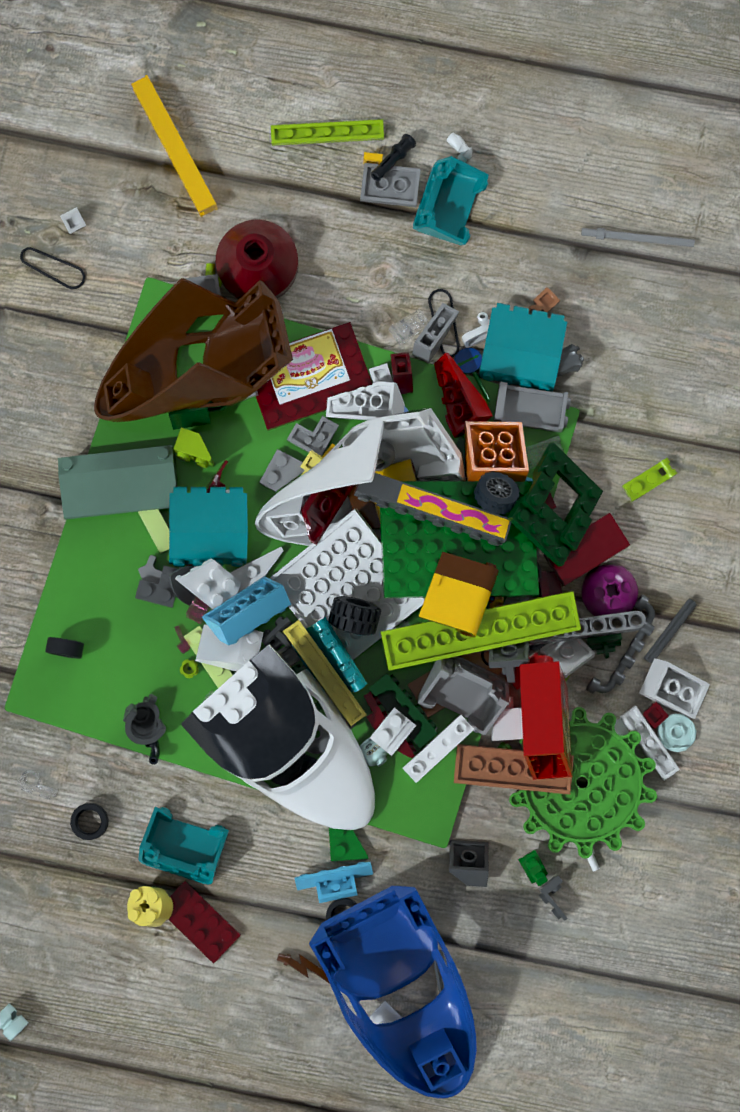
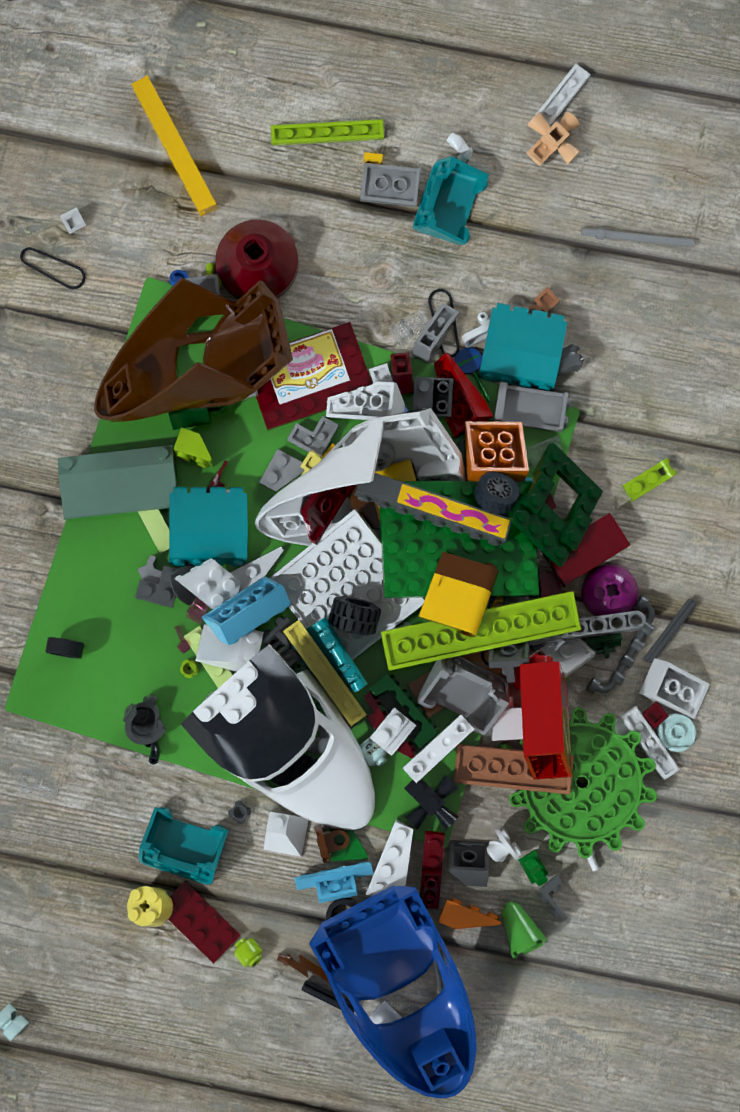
(75, 826): black tyre -> none
(176, 275): none -> blue tile
(234, 812): none -> dark grey plate
(248, 952): none -> lime head
(285, 833): none -> white slope
(323, 995): none -> black axle
(326, 841): none -> reddish brown tile
(394, 859): none -> white wedge
(397, 152): black pin -> none
(431, 802): none -> black brick
(432, 868): none -> dark red slope
(433, 394): none -> dark grey slope
(462, 917): none -> orange slope
(502, 846): none -> white plate
(521, 931): none -> bright green cone
(553, 138): none -> light nougat brick
(564, 94): none -> white tile

